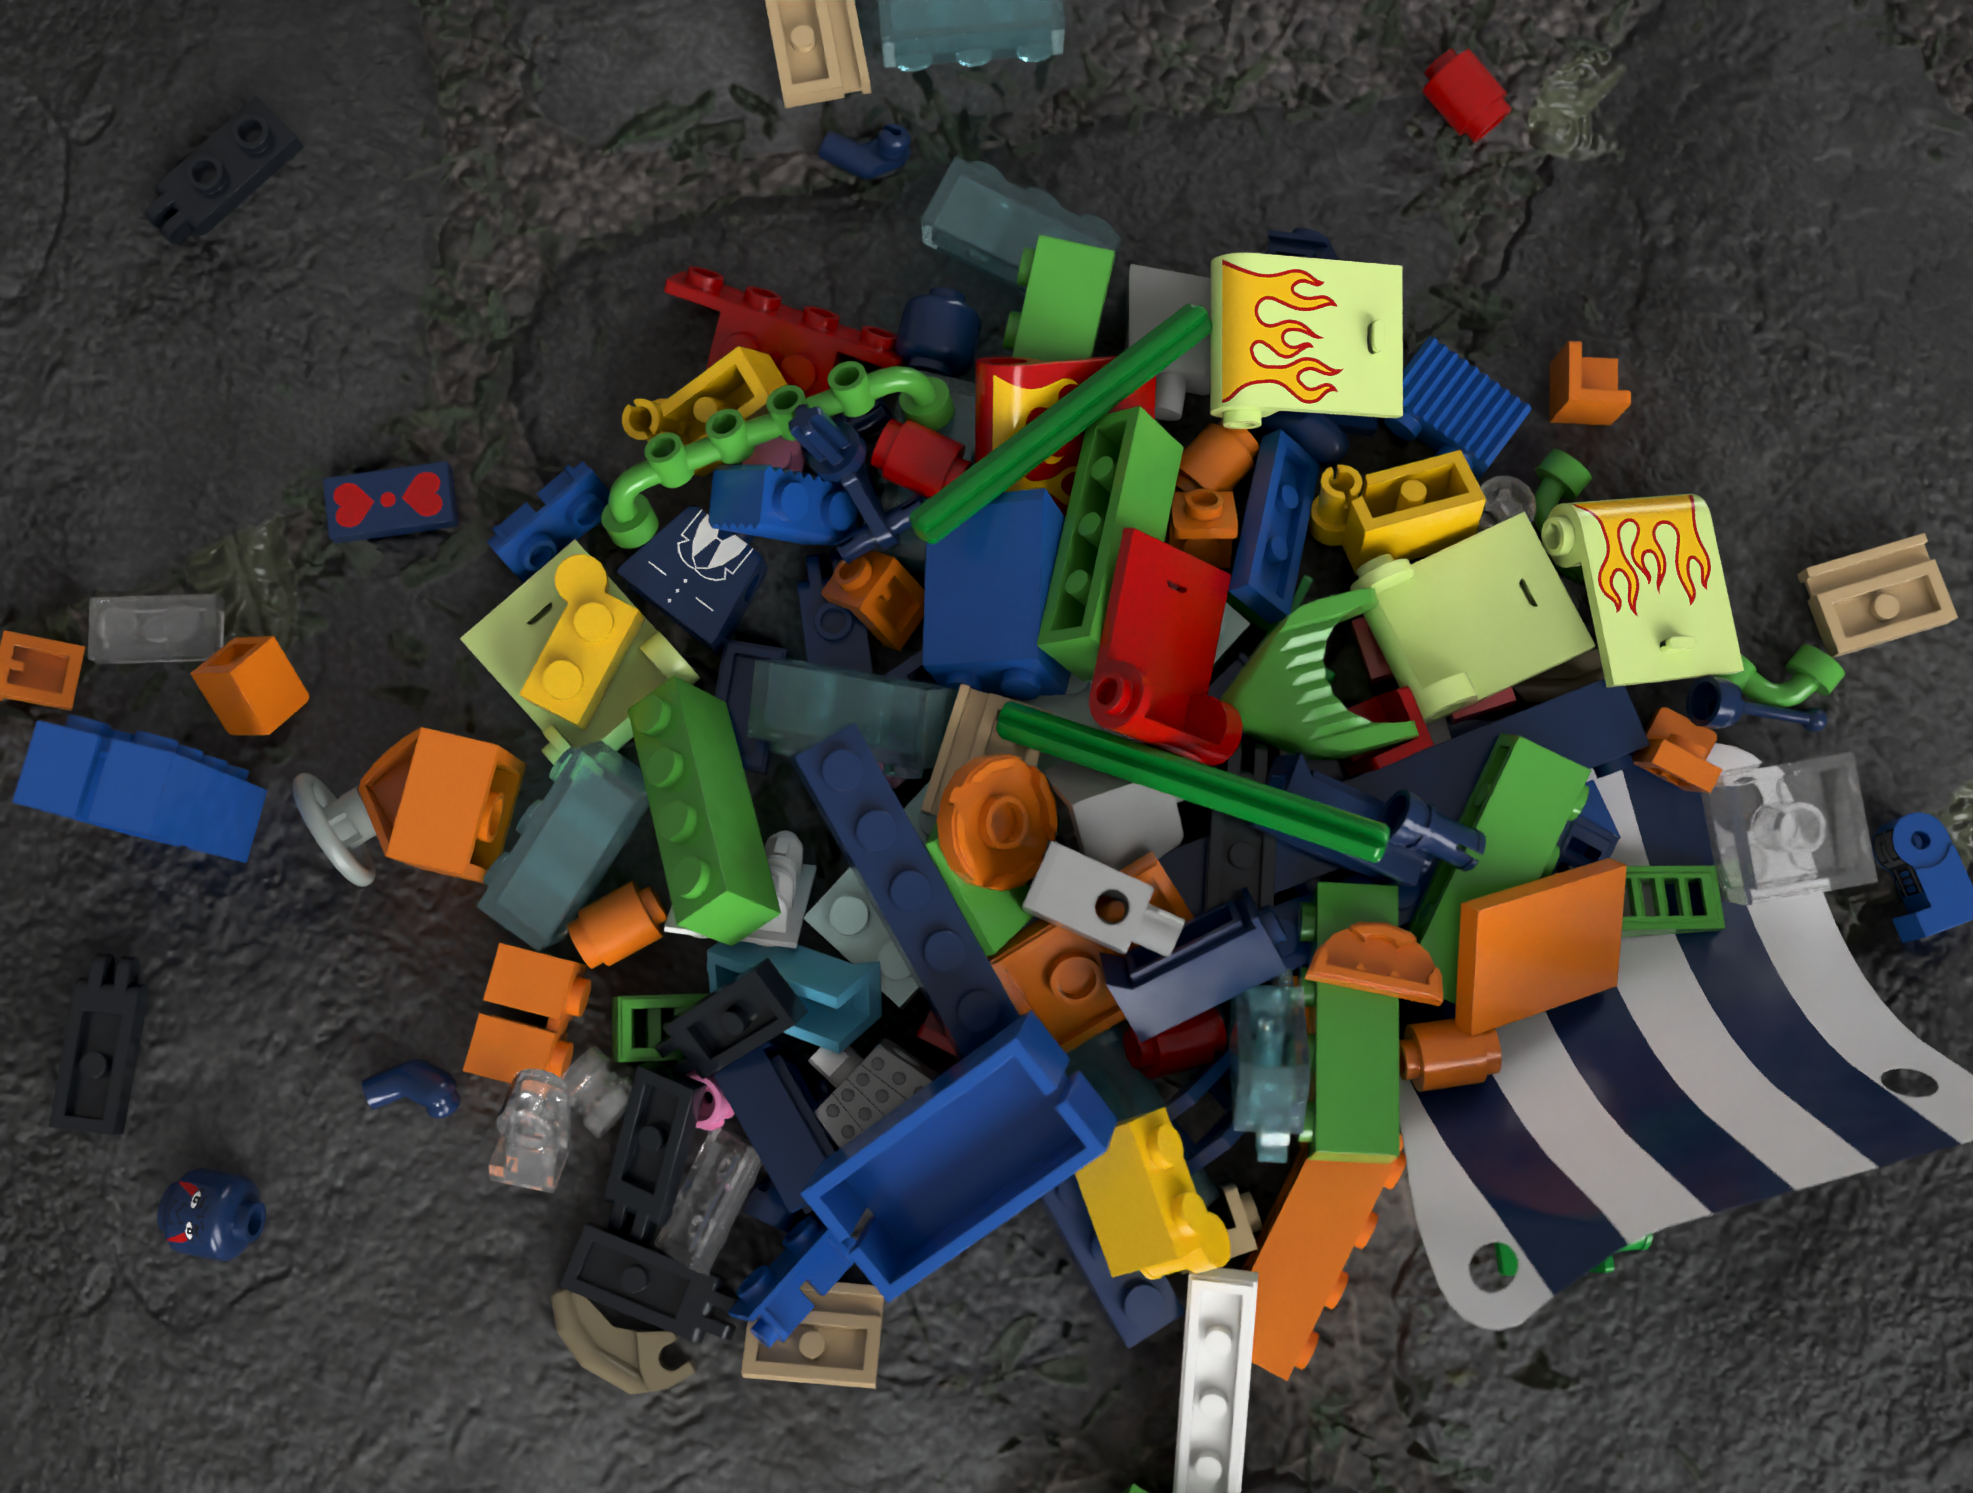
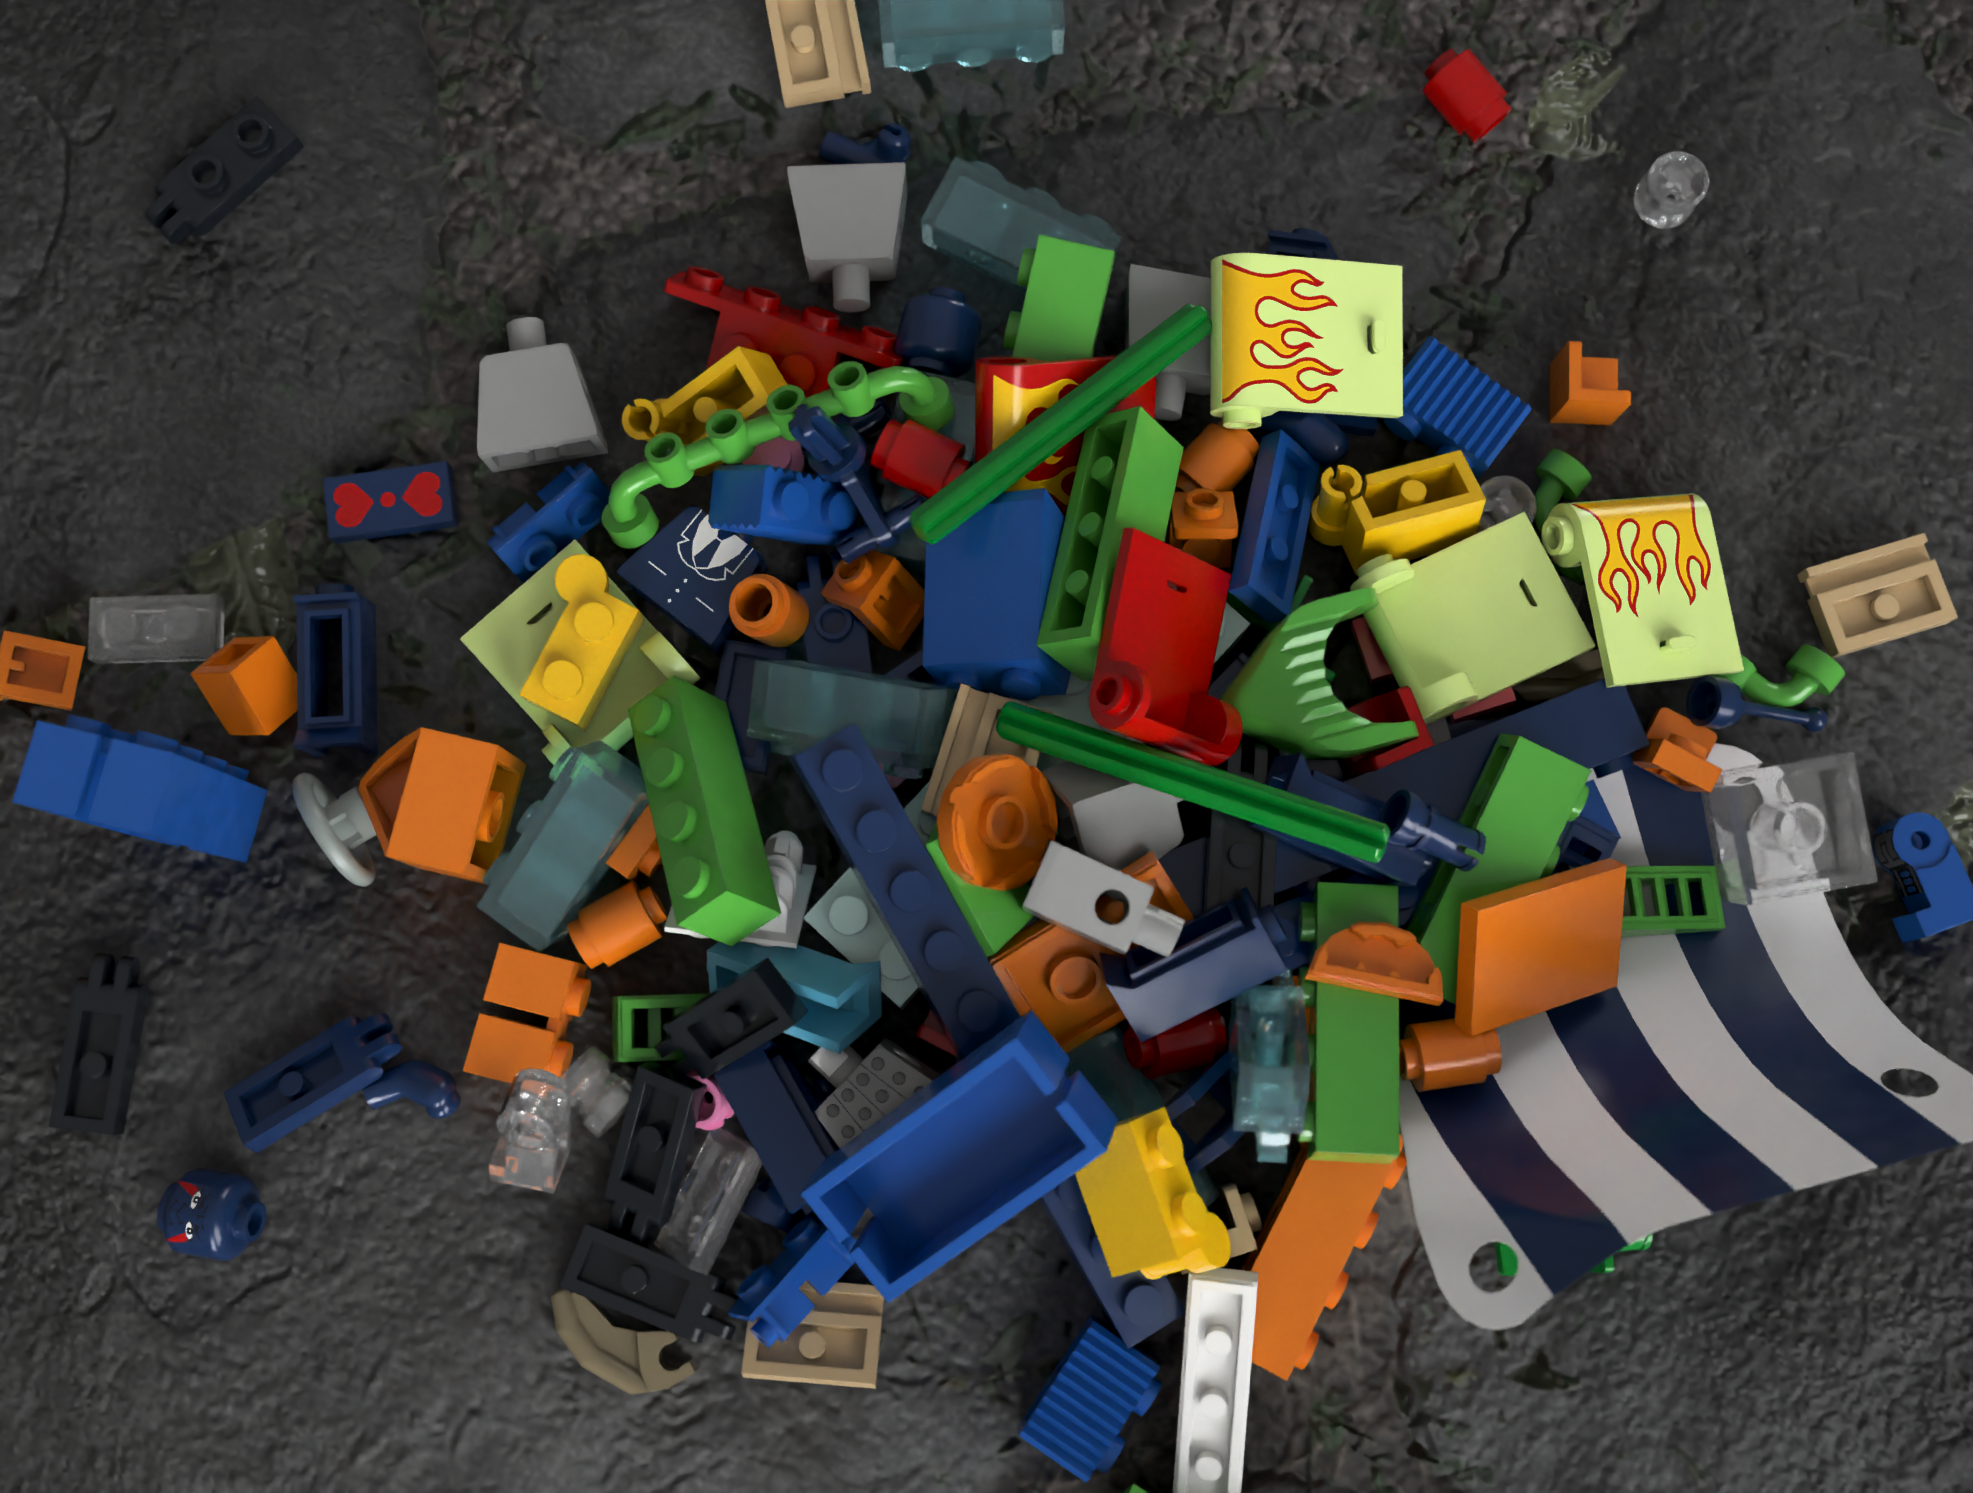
(311, 1079): none -> dark blue hinge
(359, 718): none -> dark blue window
(534, 403): none -> light grey torso
(638, 850): none -> orange bracket
(768, 610): none -> orange brick
(850, 225): none -> light grey torso
(1090, 1400): none -> blue brick
(1672, 174): none -> clear wheel

